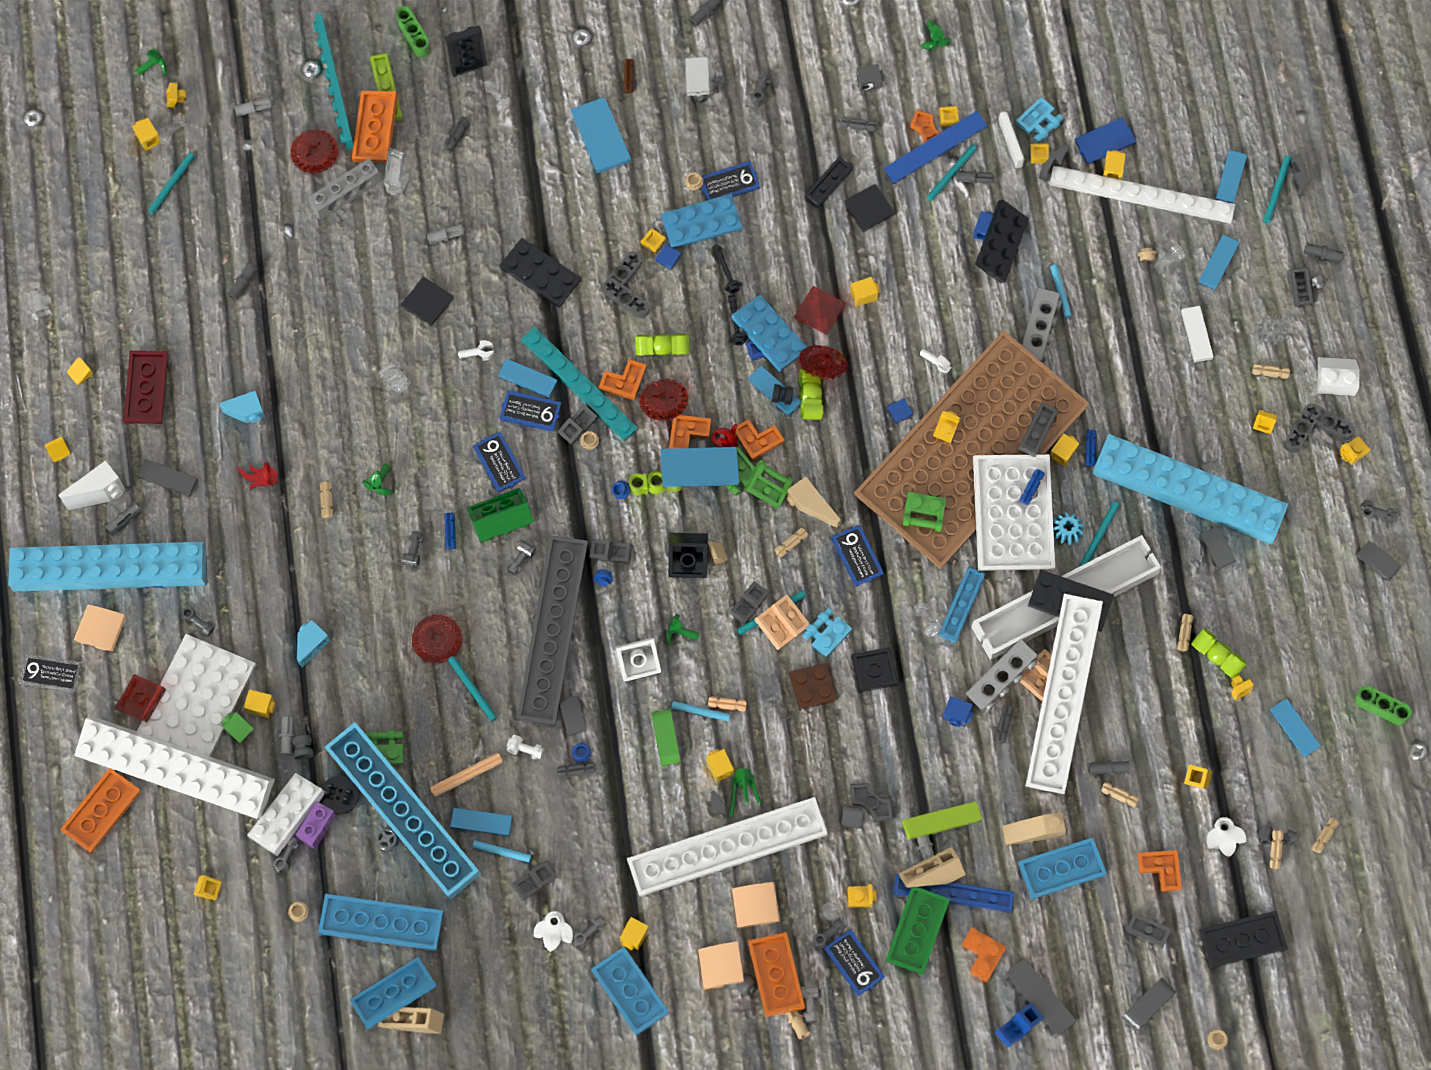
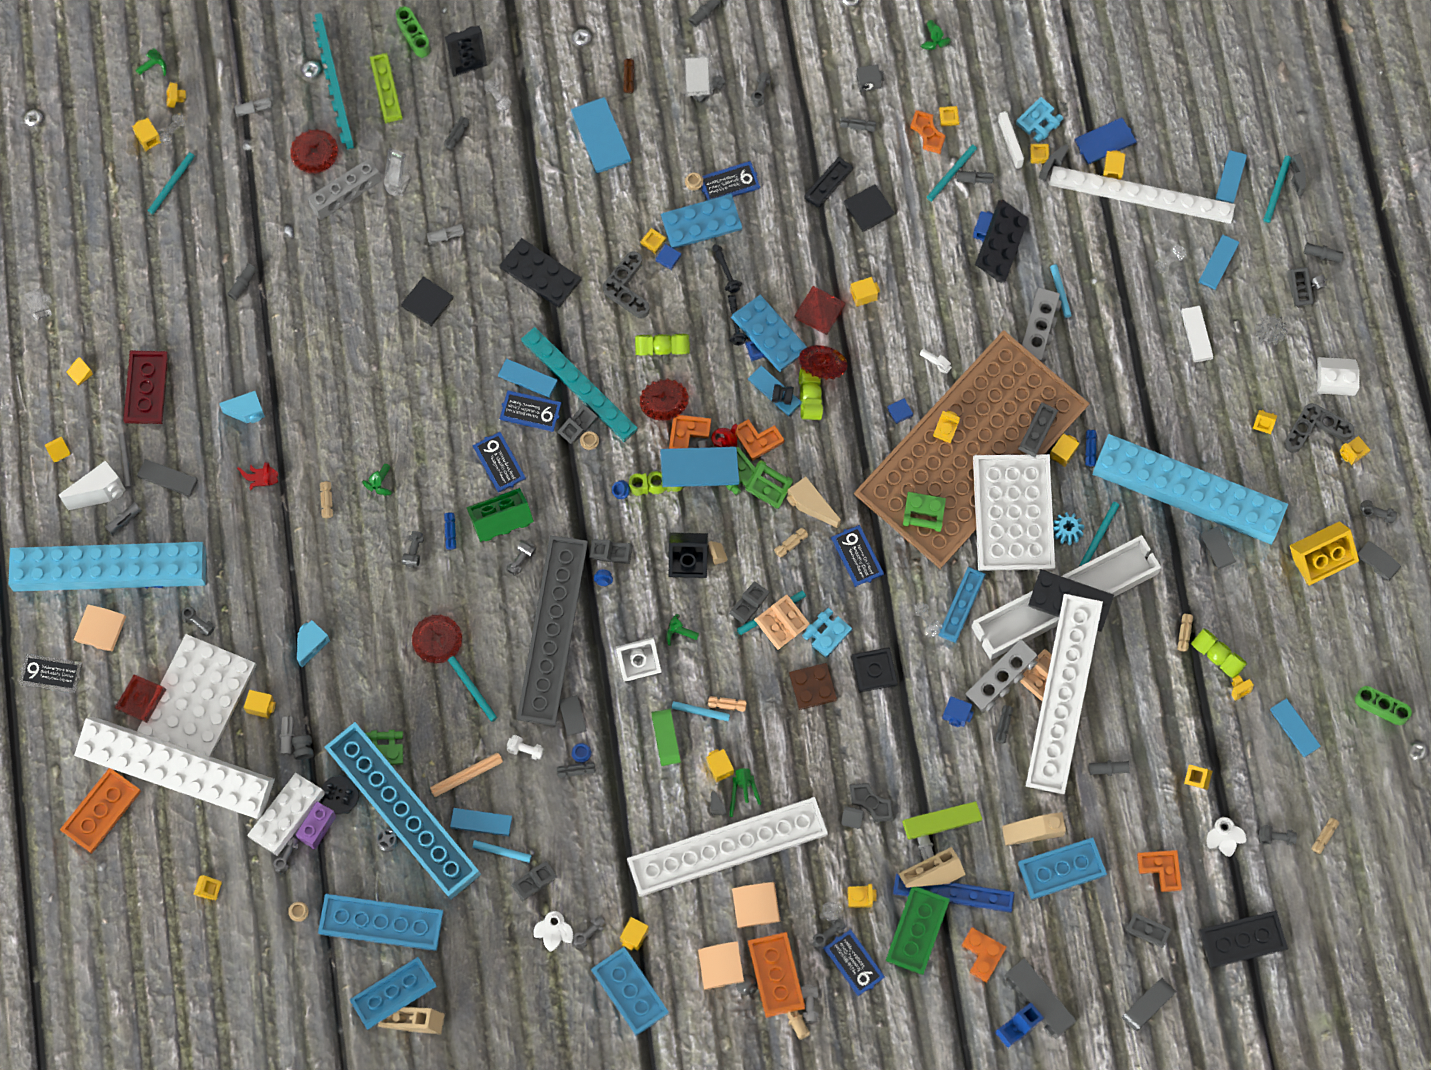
(236, 726): bright green brick -> none
(374, 126): orange plate -> none
(394, 377): clear gear -> none
(478, 351): white bar -> none
(626, 385): orange plate -> none
(935, 147): blue tile -> none
(1032, 486): blue axle -> none
(1119, 794): tan axle -> none
(1147, 254): tan plate -> none
(1217, 1039): tan plate -> none
(1271, 371): tan axle -> none
(1276, 849): tan axle -> none
(1324, 552): none -> yellow slope

